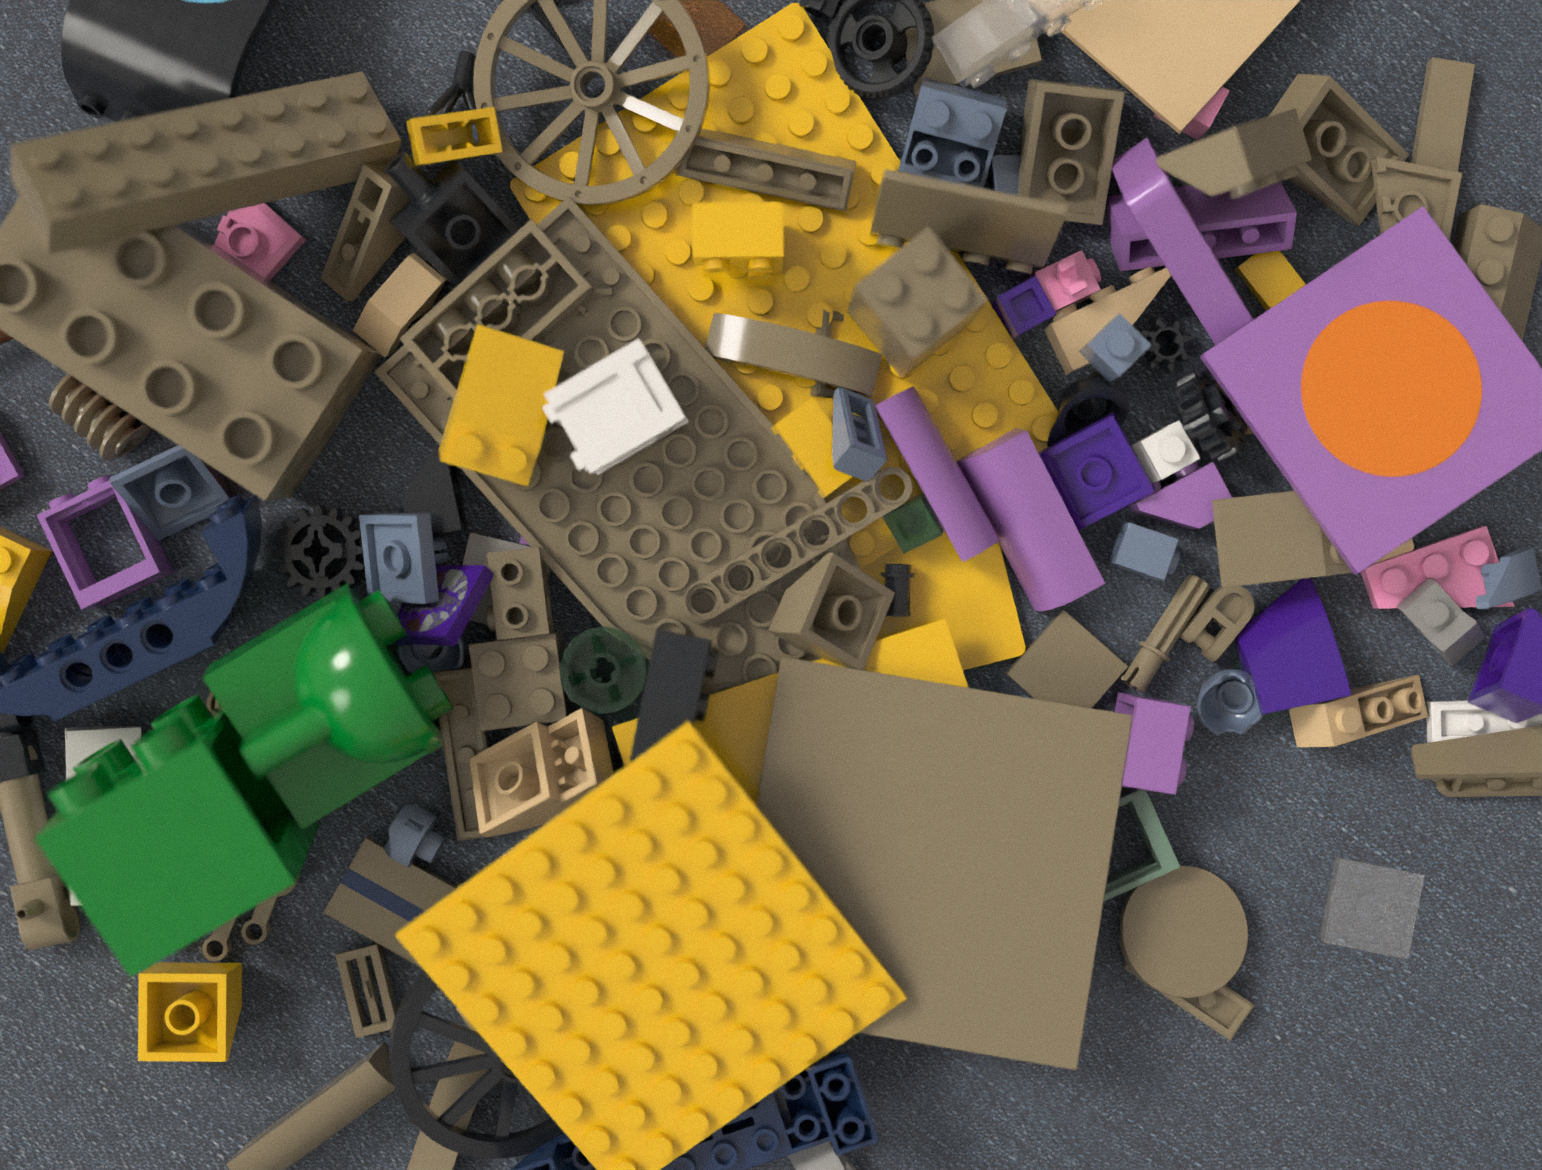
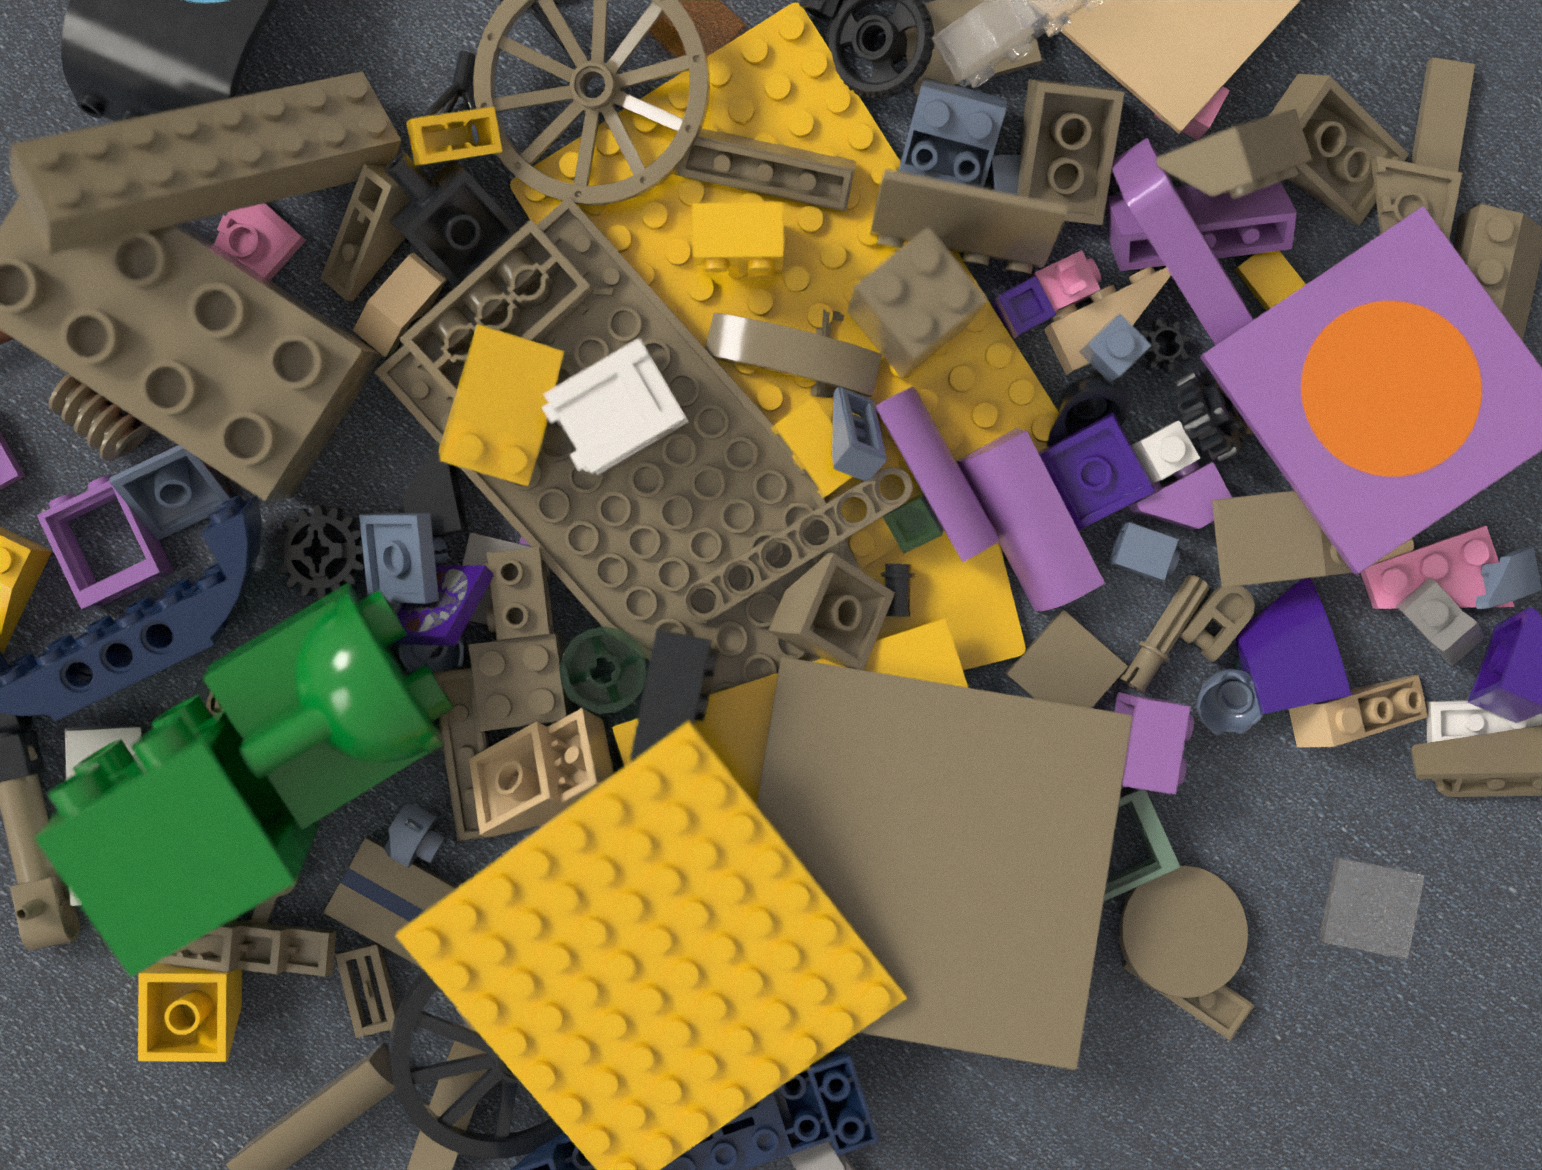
(260, 949): none -> dark tan slope

